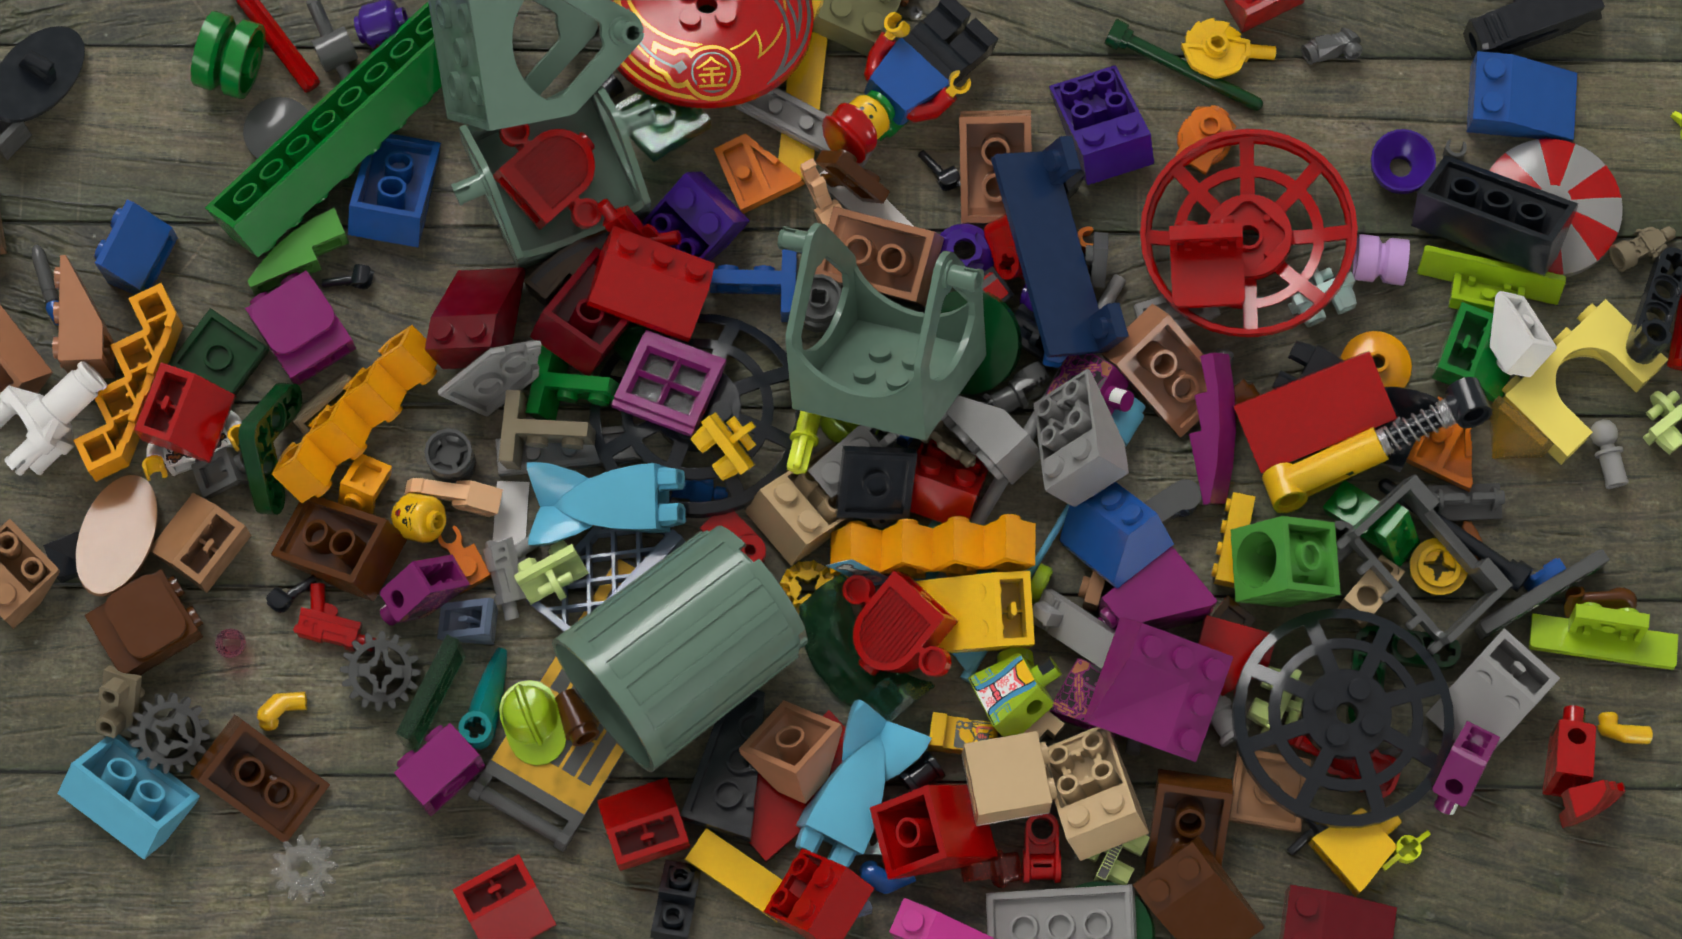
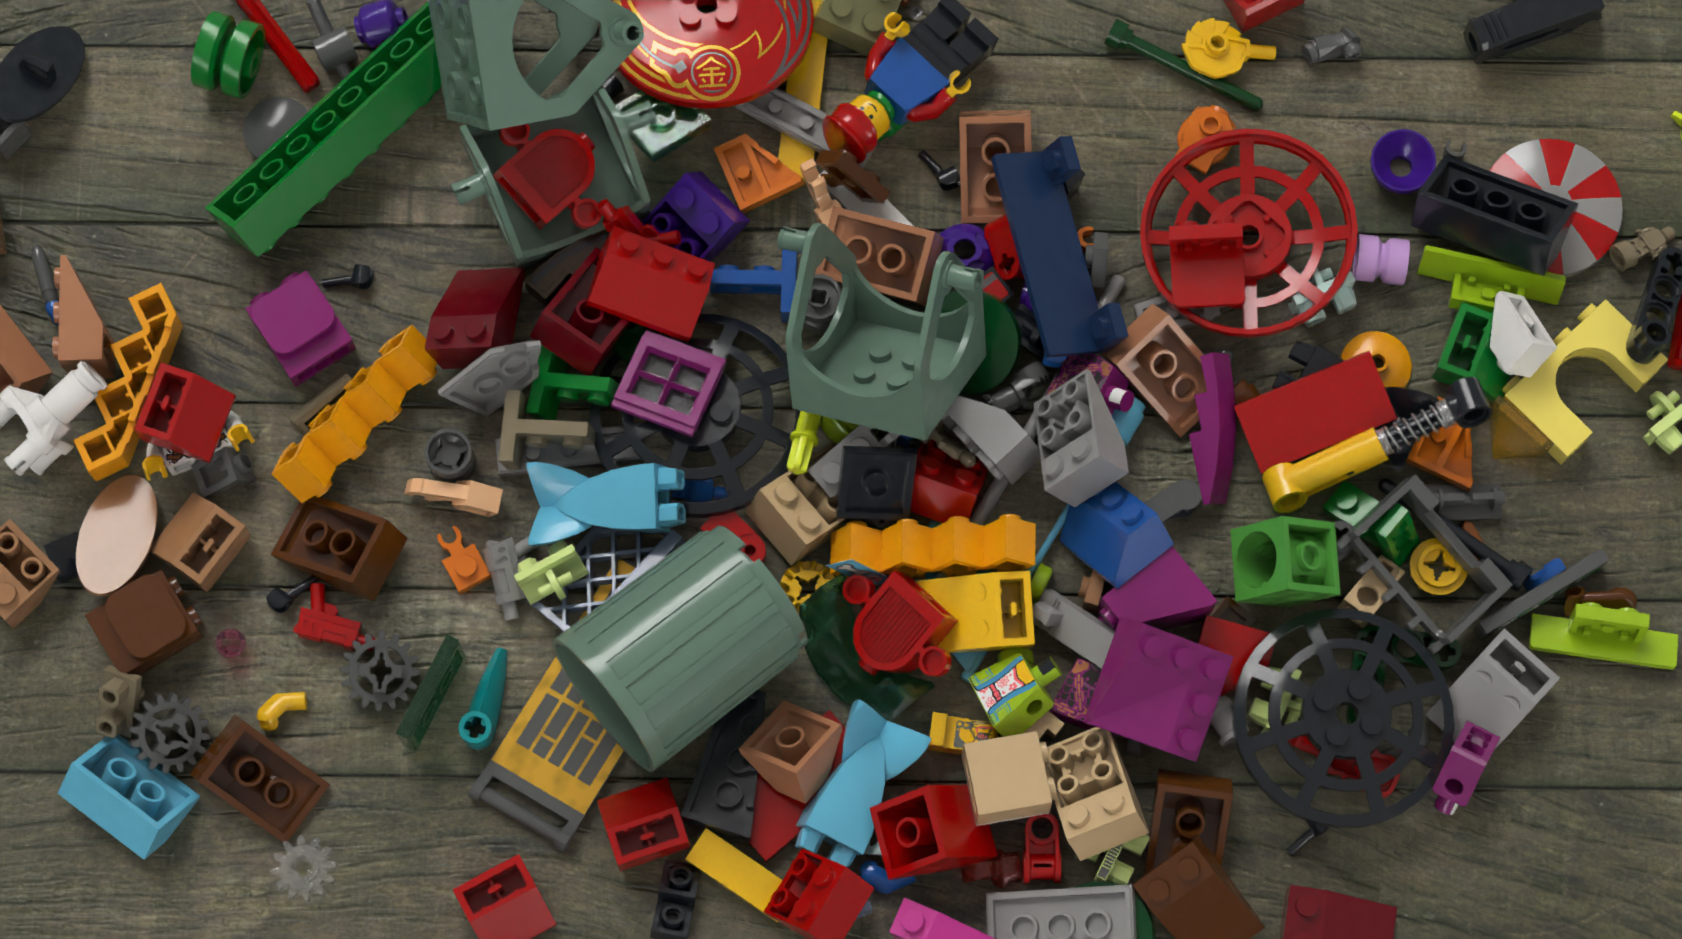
(134, 249): blue slope -> none
(220, 352): dark green tile -> none
(257, 444): dark green beam -> none
(299, 251): bright green slope -> none
(364, 483): light orange bracket -> none
(394, 191): blue slope -> none
(410, 592): magenta torso -> none
(419, 517): yellow head -> none
(439, 768): magenta brick -> none
(469, 621): sand blue slope -> none
(512, 512): white sticker -> none
(532, 722): lime piece -> none
(576, 718): reddish brown cone -> none
(735, 457): yellow hips -> none
(921, 772): black bush -> none
(1103, 124): dark purple slope -> none
(1239, 514): yellow piece -> none
(1253, 806): medium nougat tile -> none
(1356, 852): yellow torso -> none
(1407, 849): neon yellow piece -> none
(1520, 98): blue slope -> none
(1570, 752): red torso -> none
(1588, 801): red slope -> none
(1604, 436): light grey pin -> none
(1630, 734): yellow arm -> none

